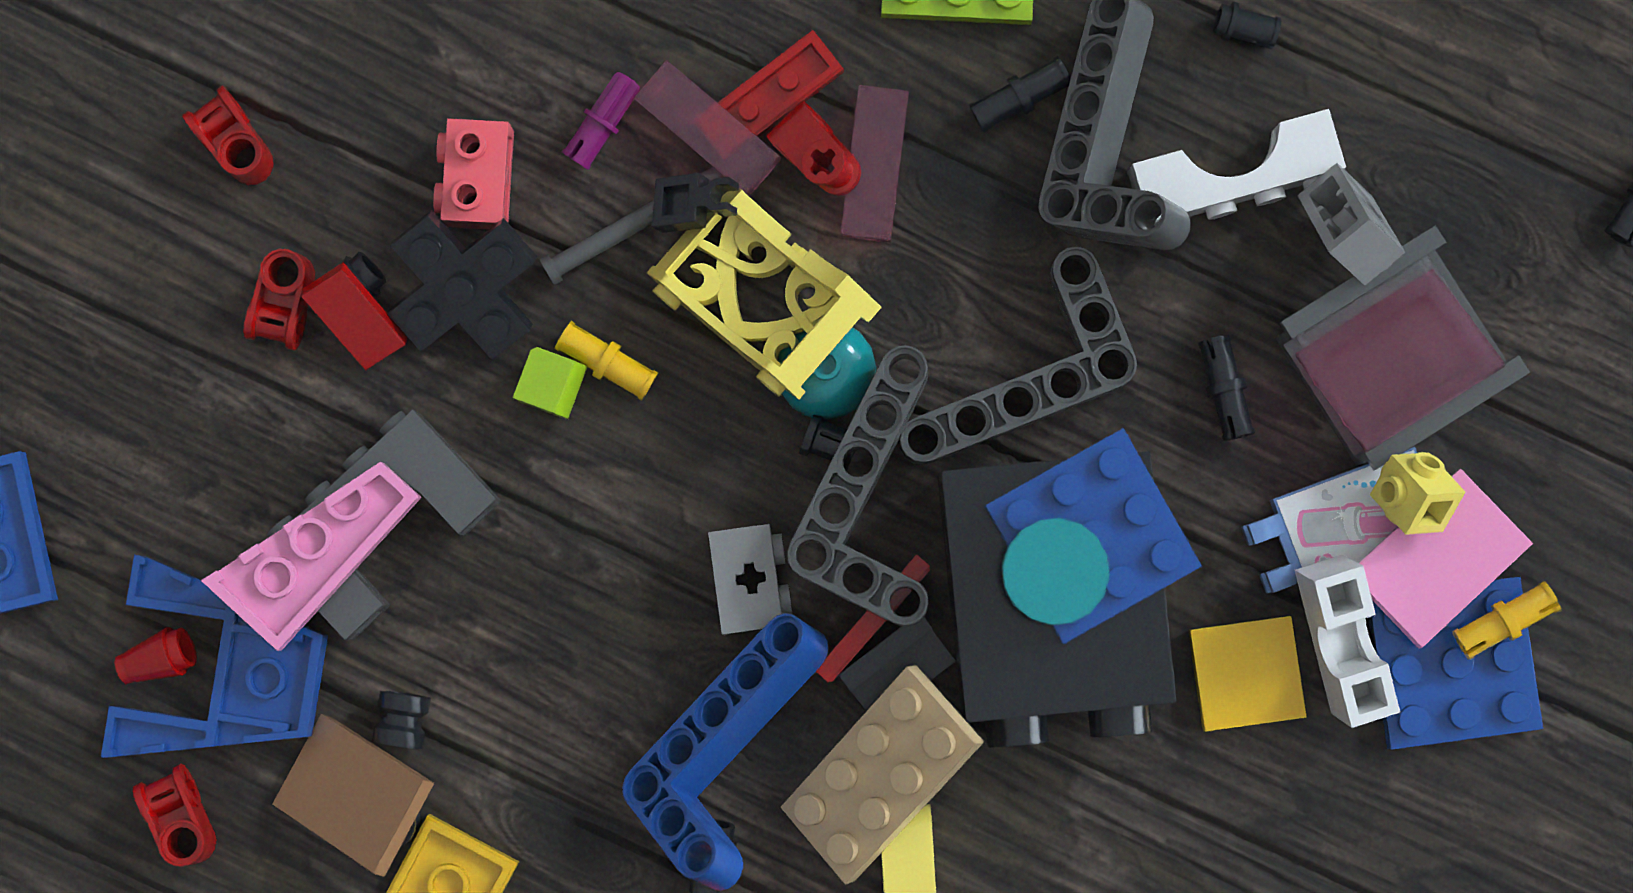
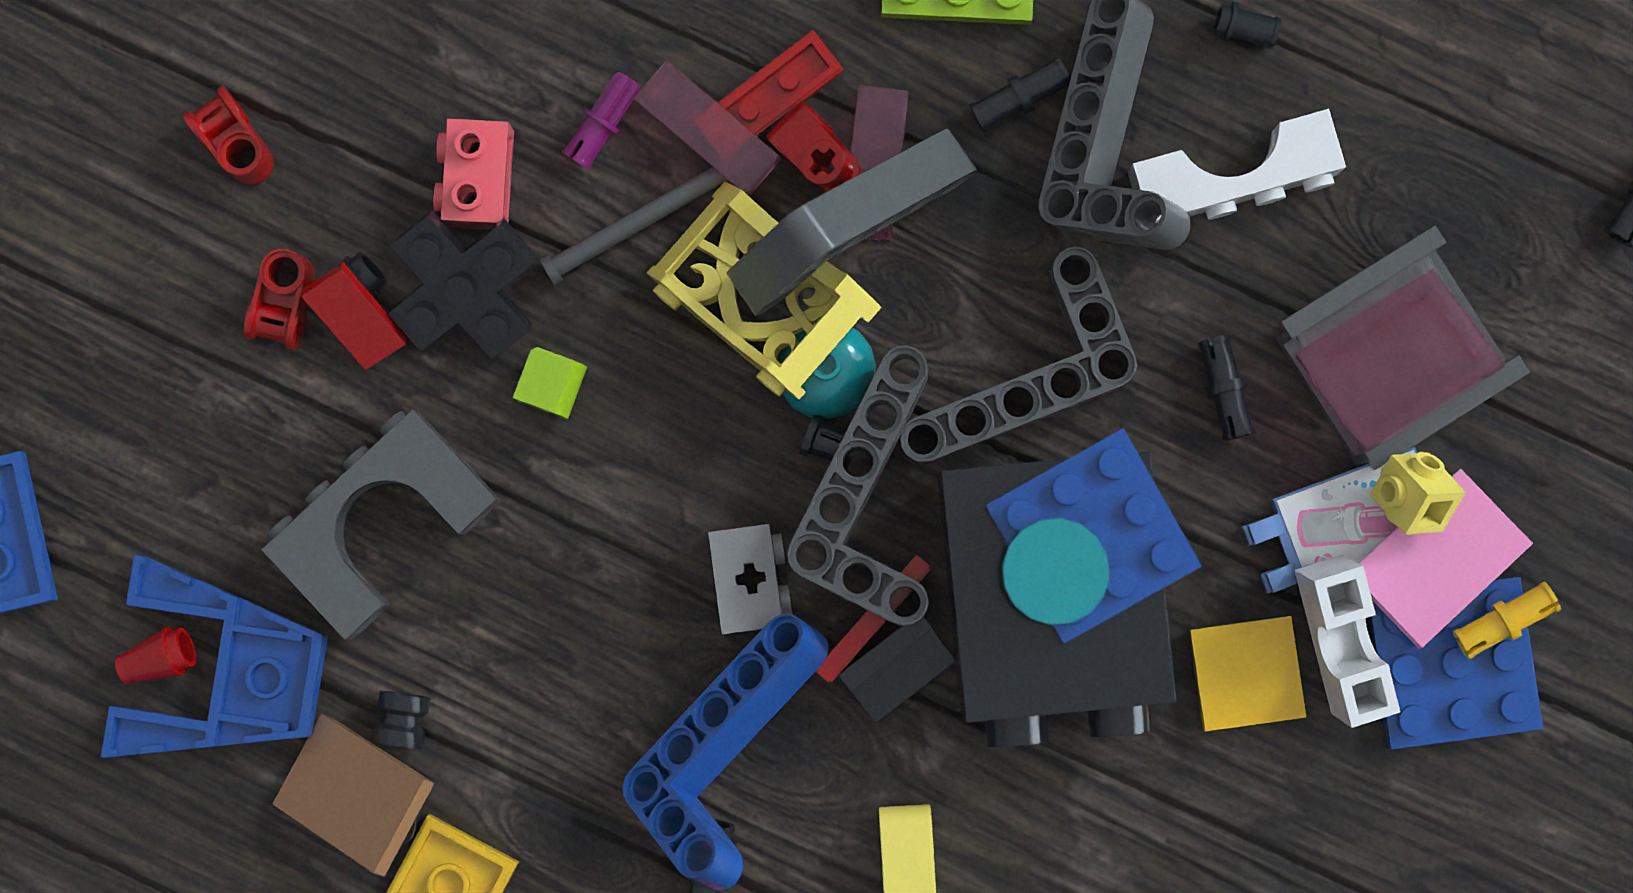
(175, 813): red piece -> none
(303, 564): bright pink wing -> none
(606, 360): yellow pin -> none
(686, 199): black plate -> none
(846, 217): none -> dark grey beam
(881, 774): tan plate -> none
(1351, 224): light grey brick -> none

